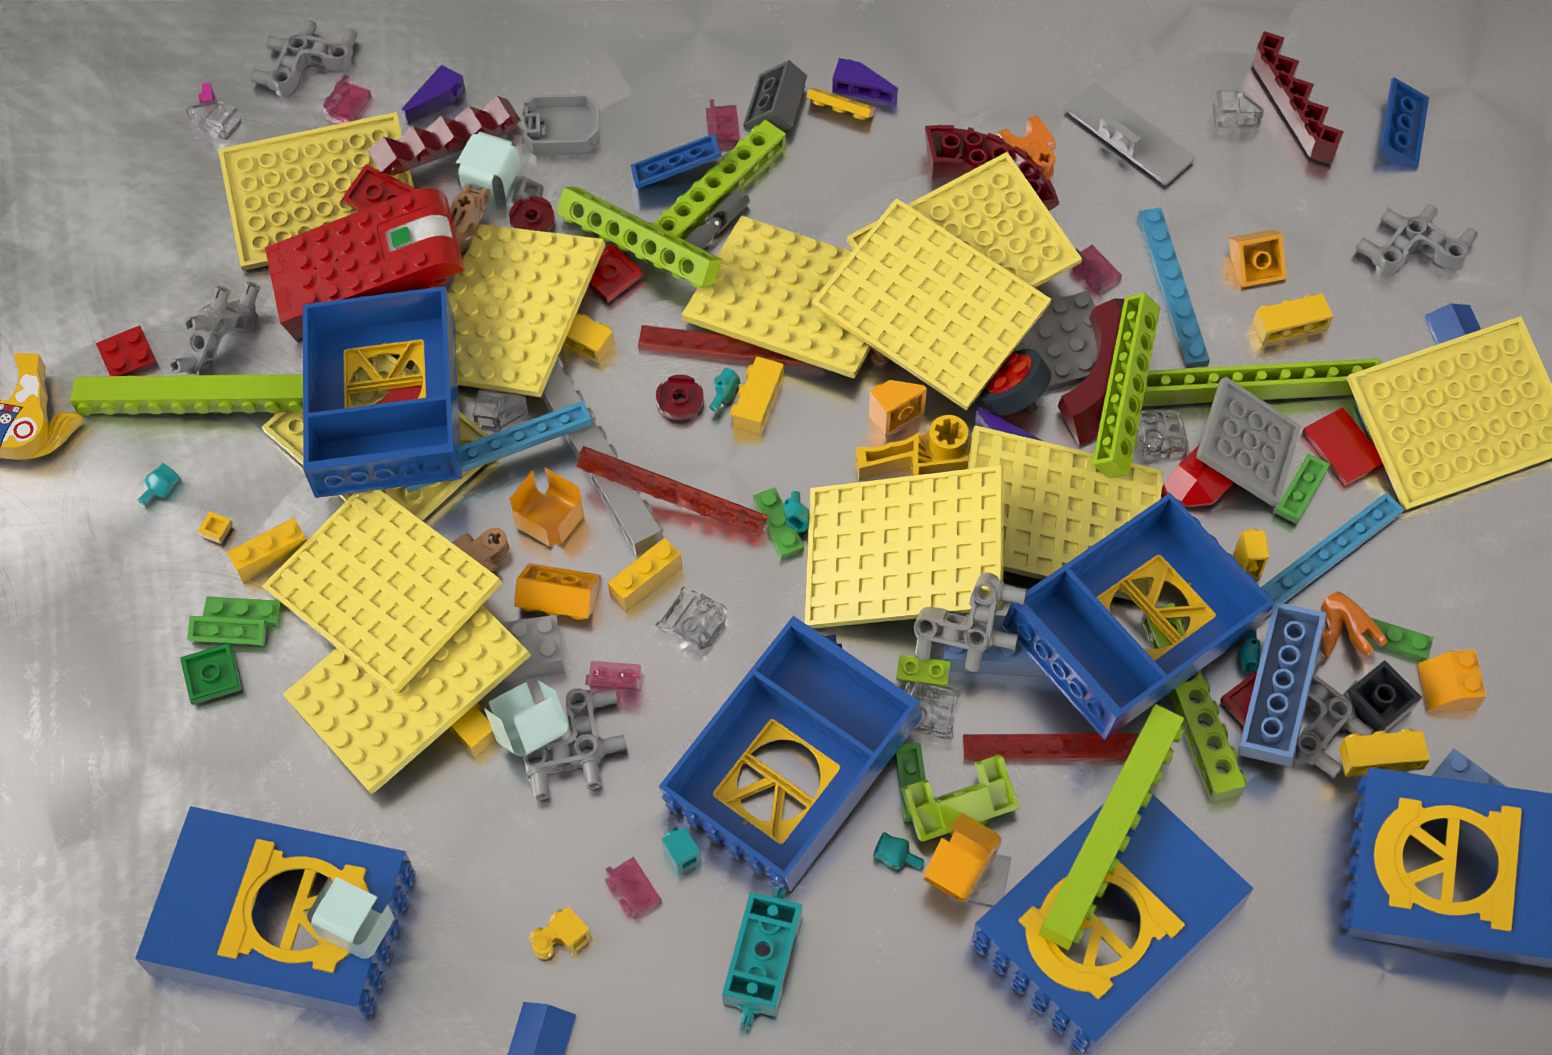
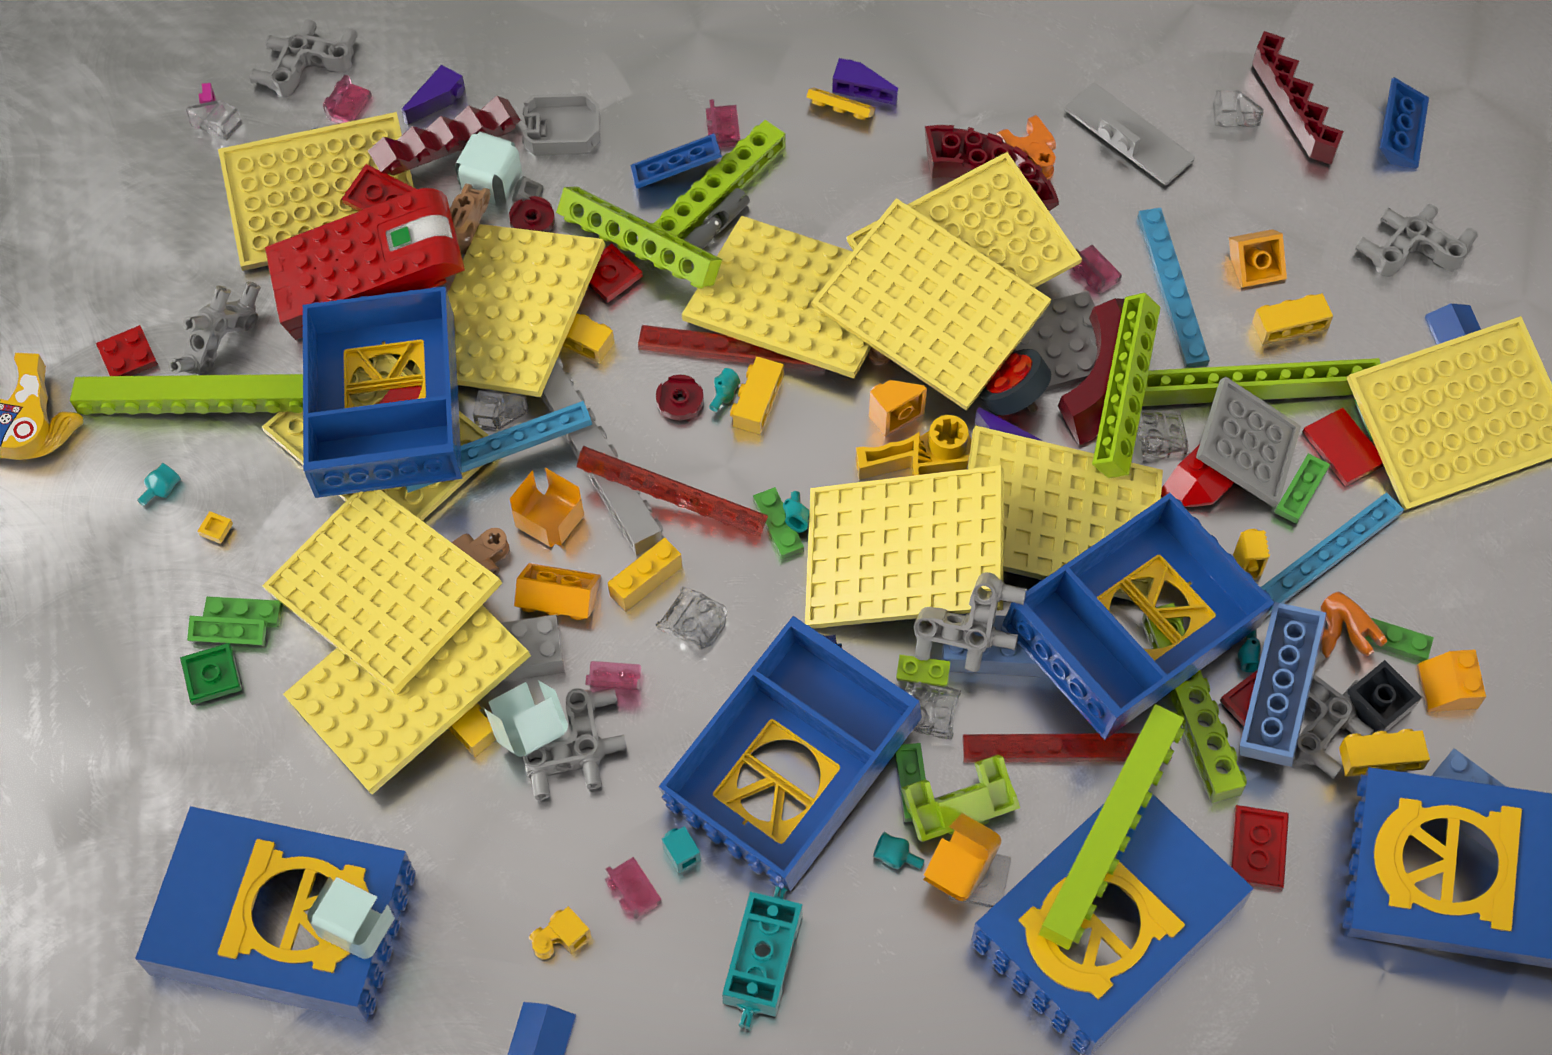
(267, 550): yellow brick -> none
(776, 96): dark grey slope -> none
(1260, 846): none -> red tile

